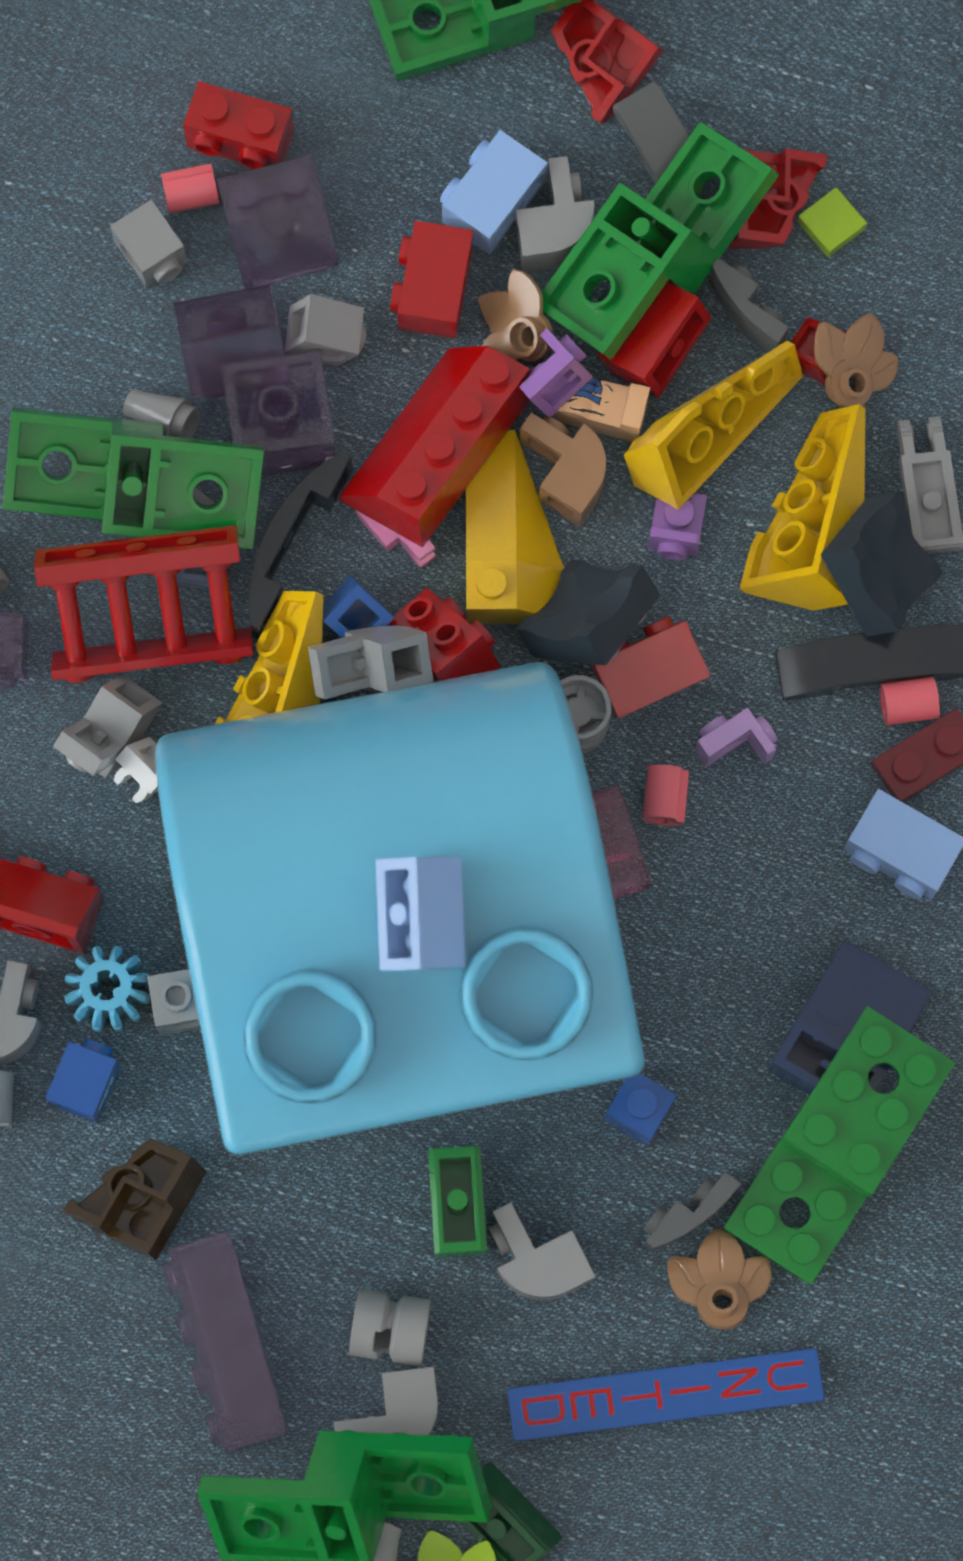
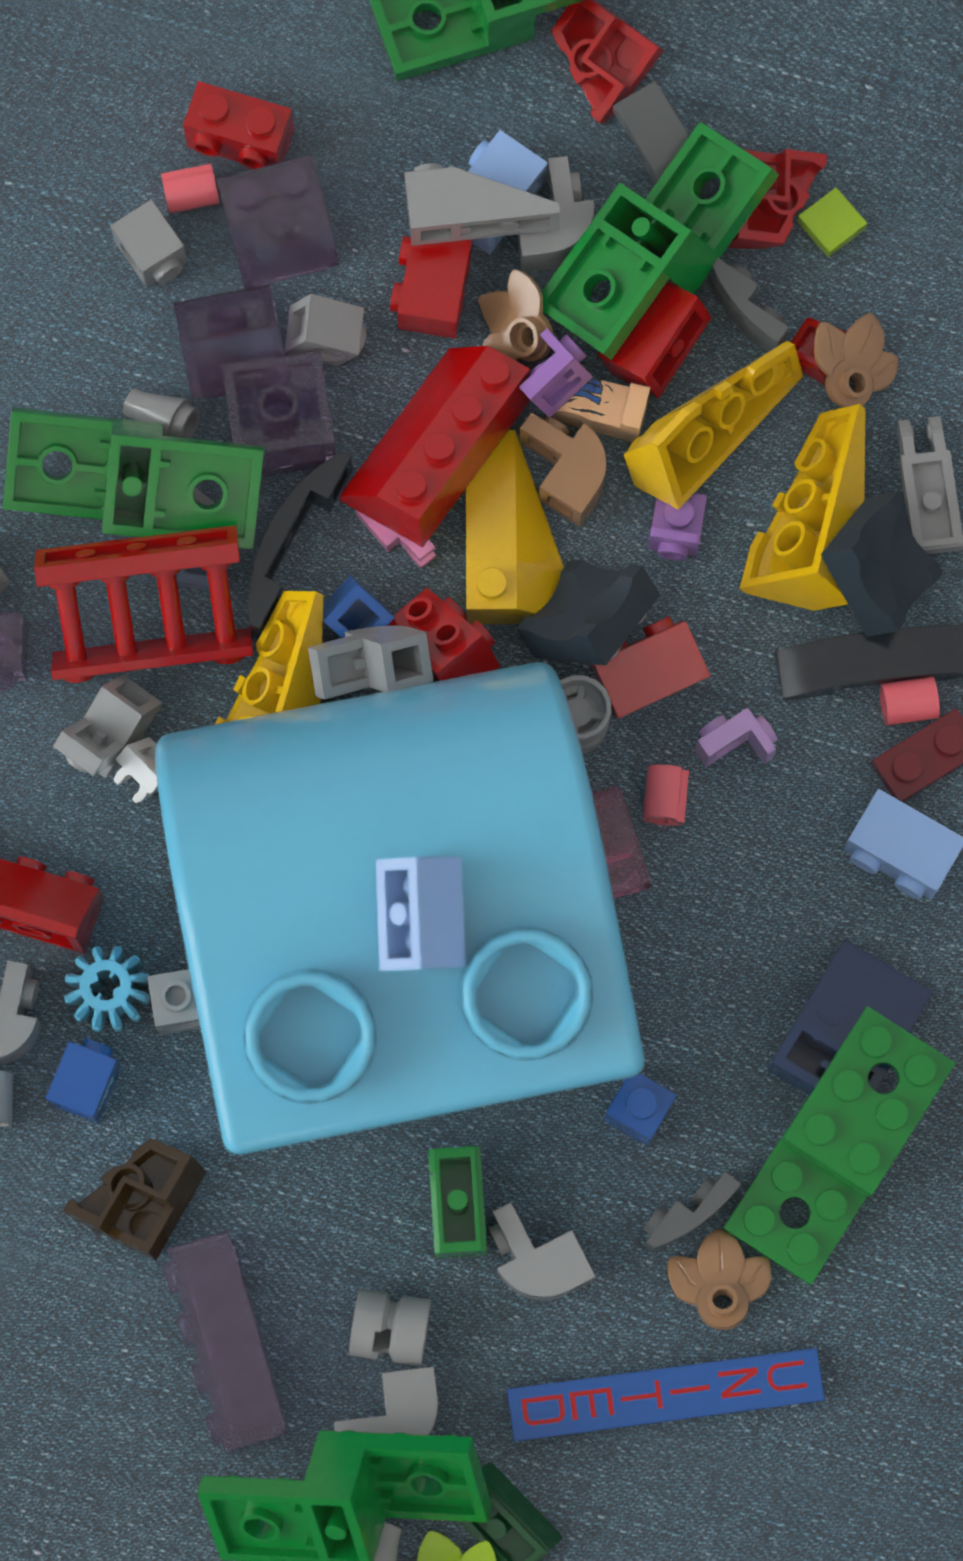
(465, 206): none -> light grey slope

